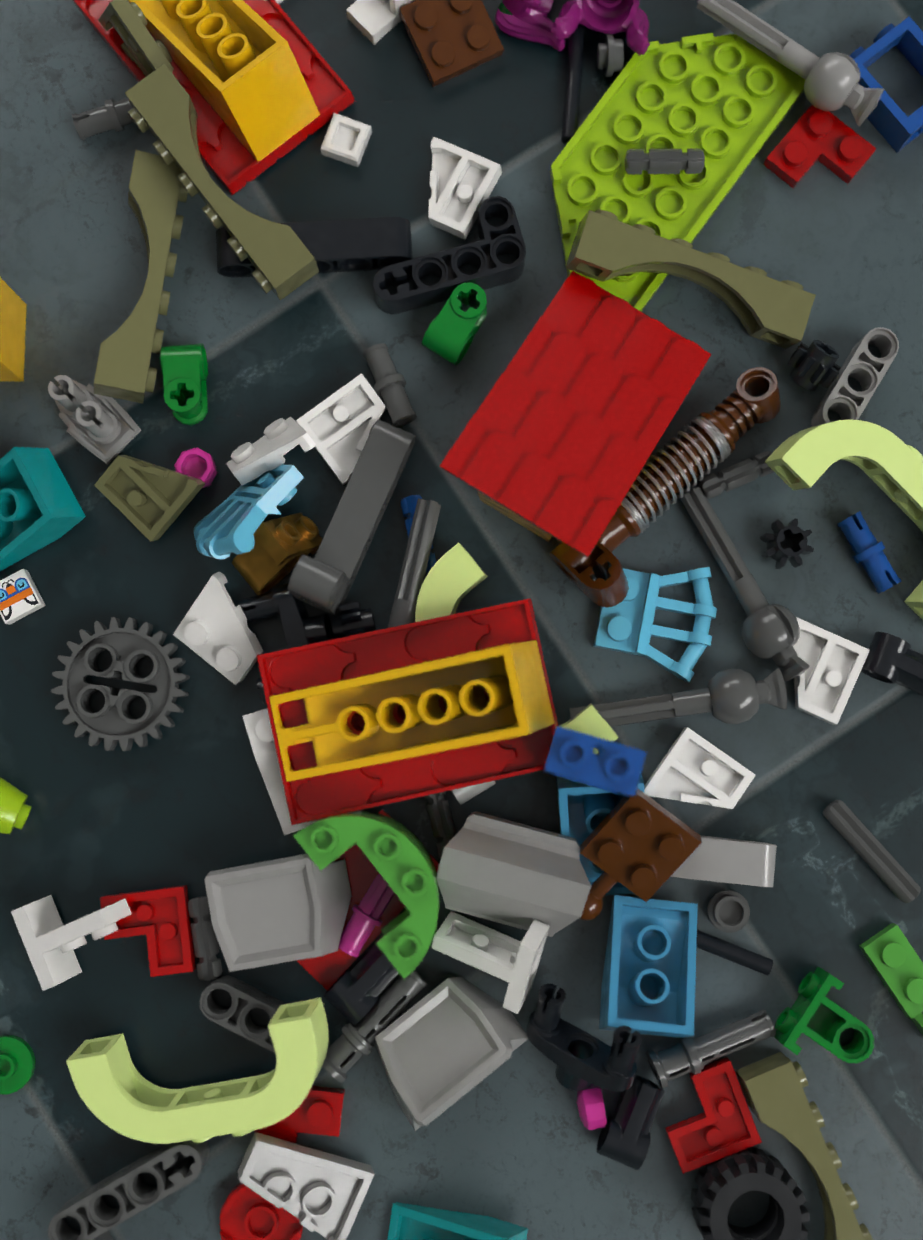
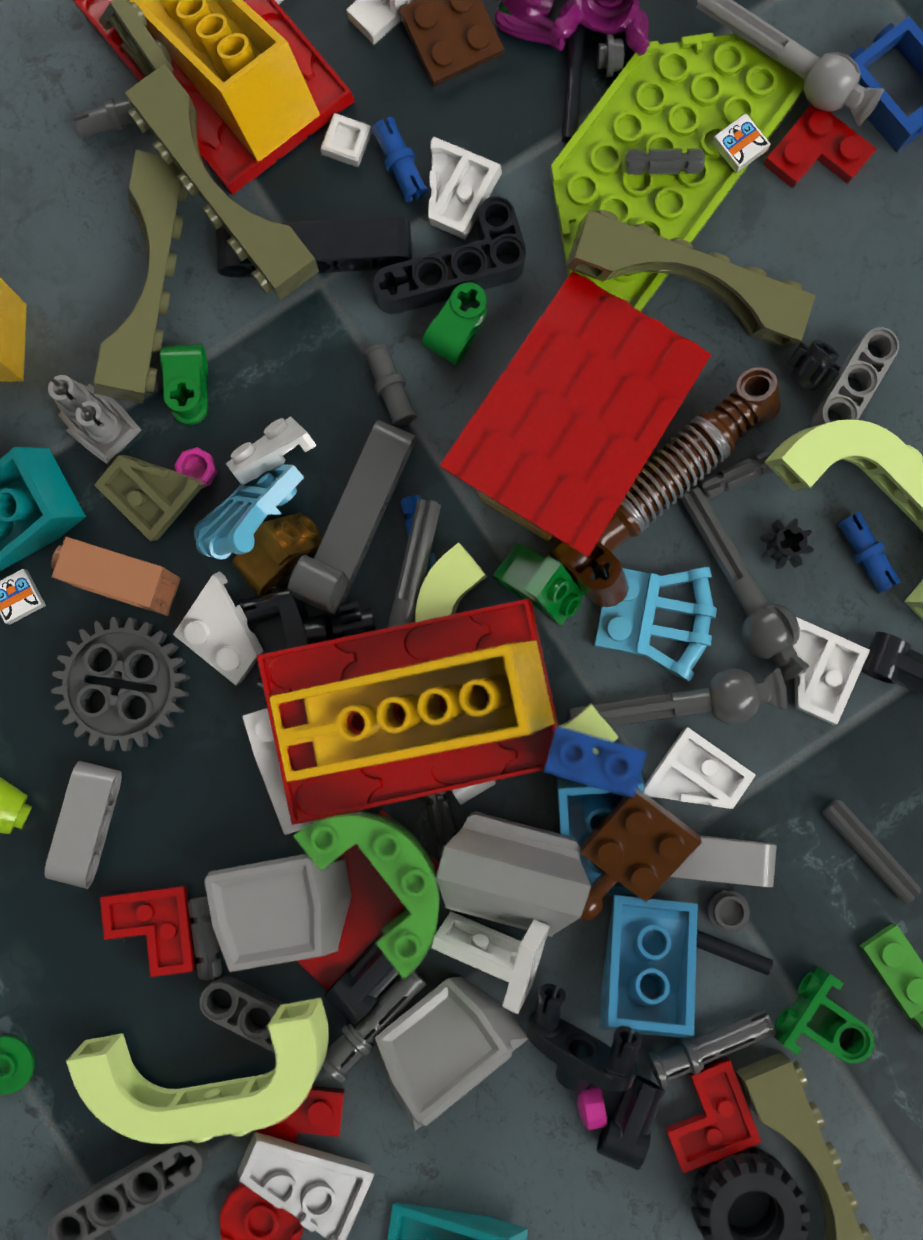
(53, 944): white bracket -> none
(83, 824): none -> light grey beam
(115, 575): none -> nougat window
(343, 425): white wing -> none
(366, 916): dark pink axle -> none
(399, 159): none -> blue pin
(540, 580): none -> green pin
(741, 143): none -> tile

